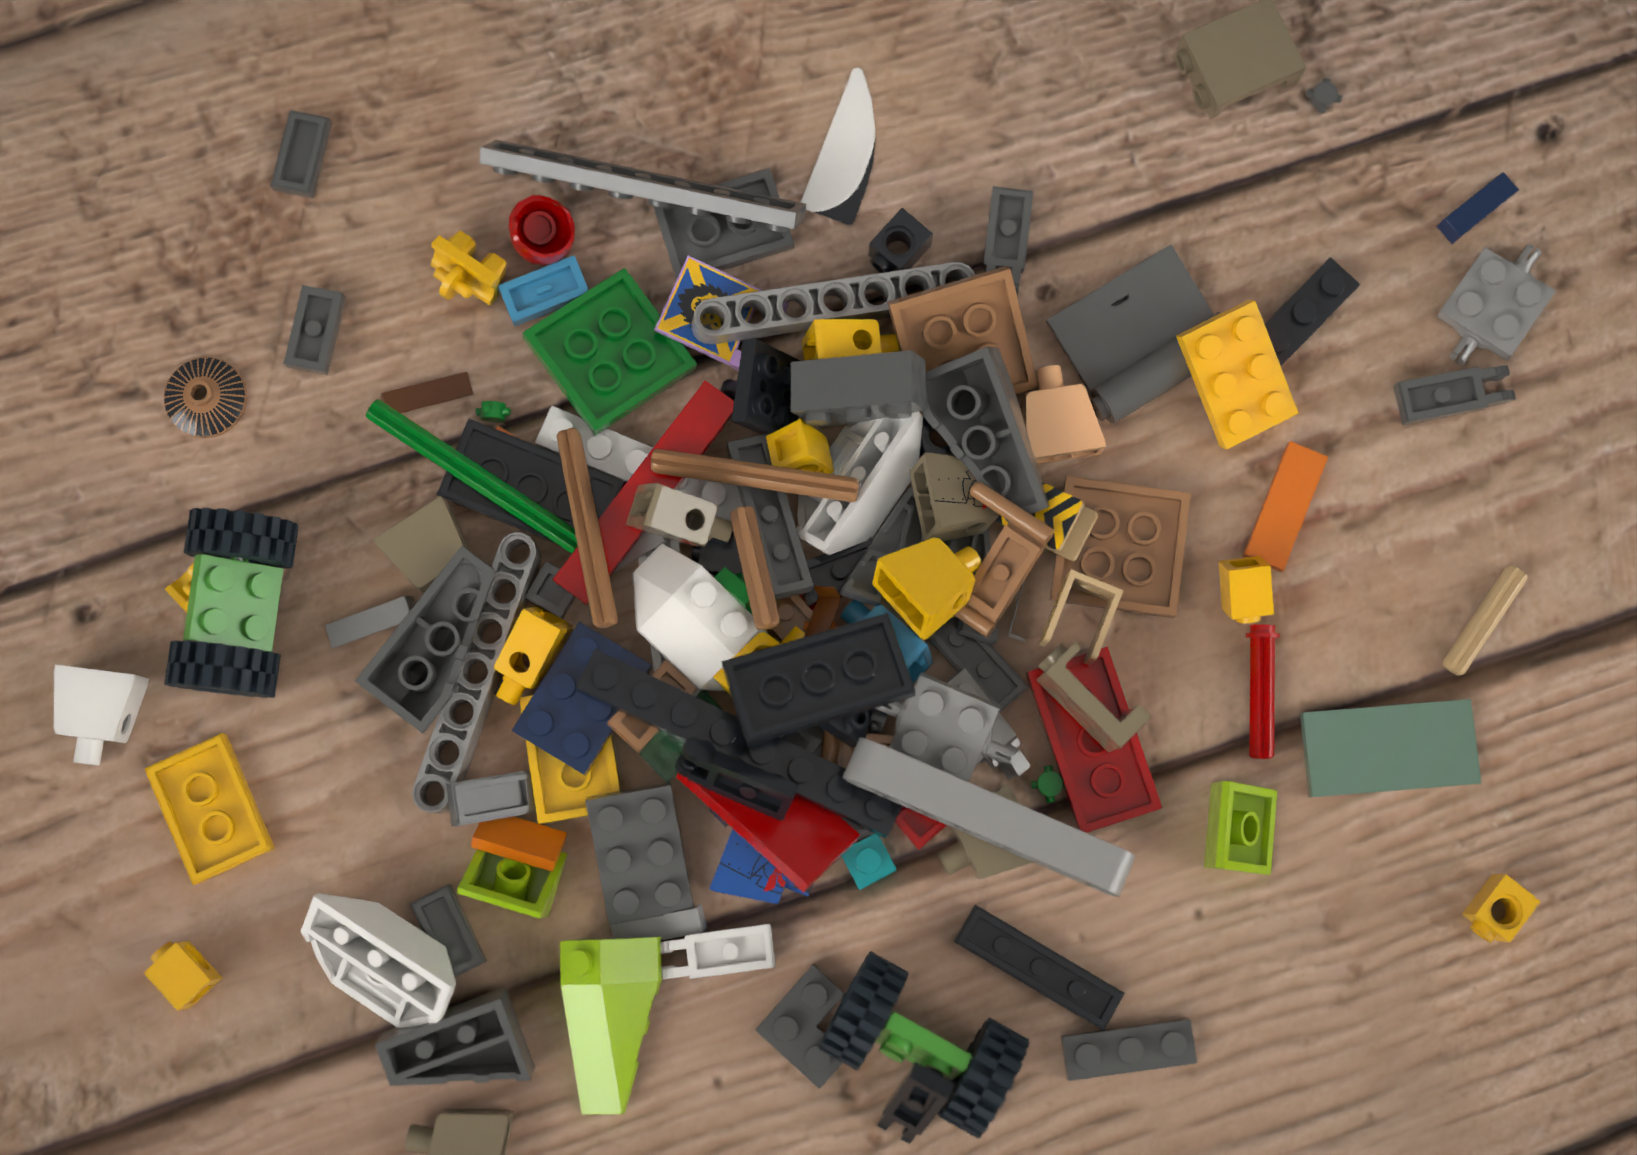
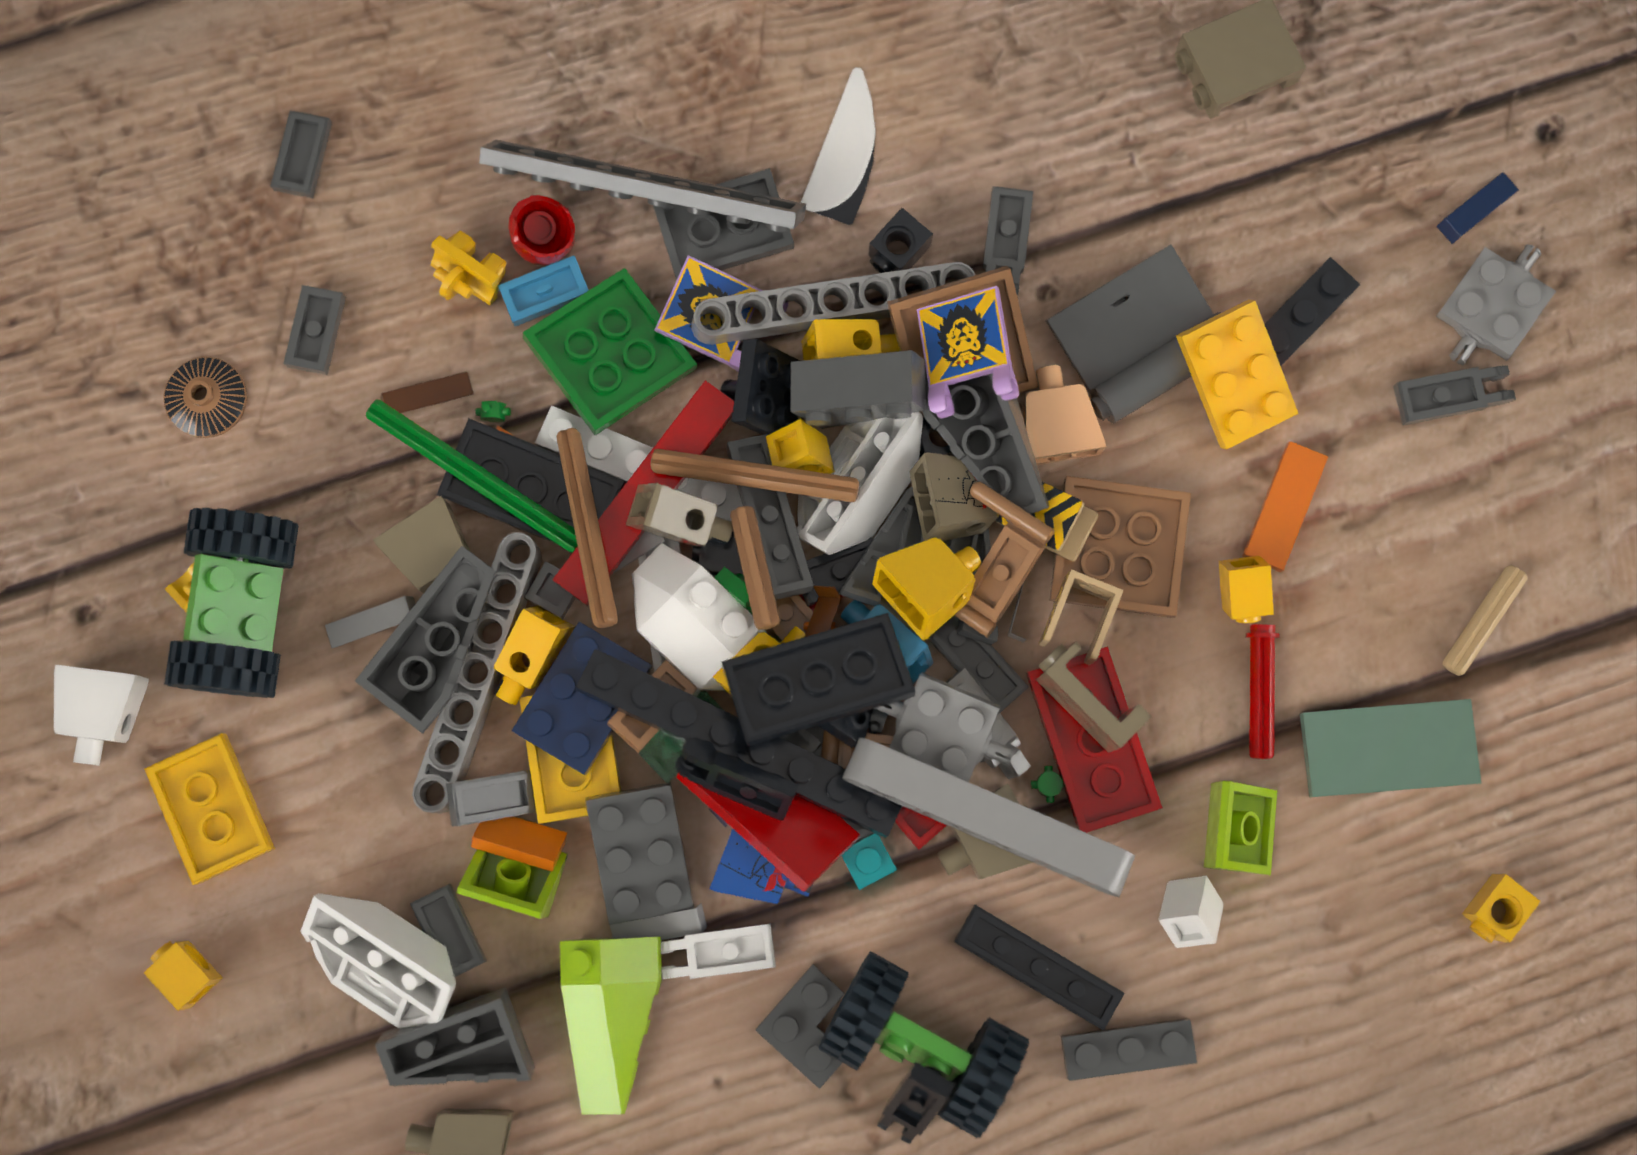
(963, 342): none -> flag
(1191, 912): none -> white panel
(1324, 95): dark grey piece -> none

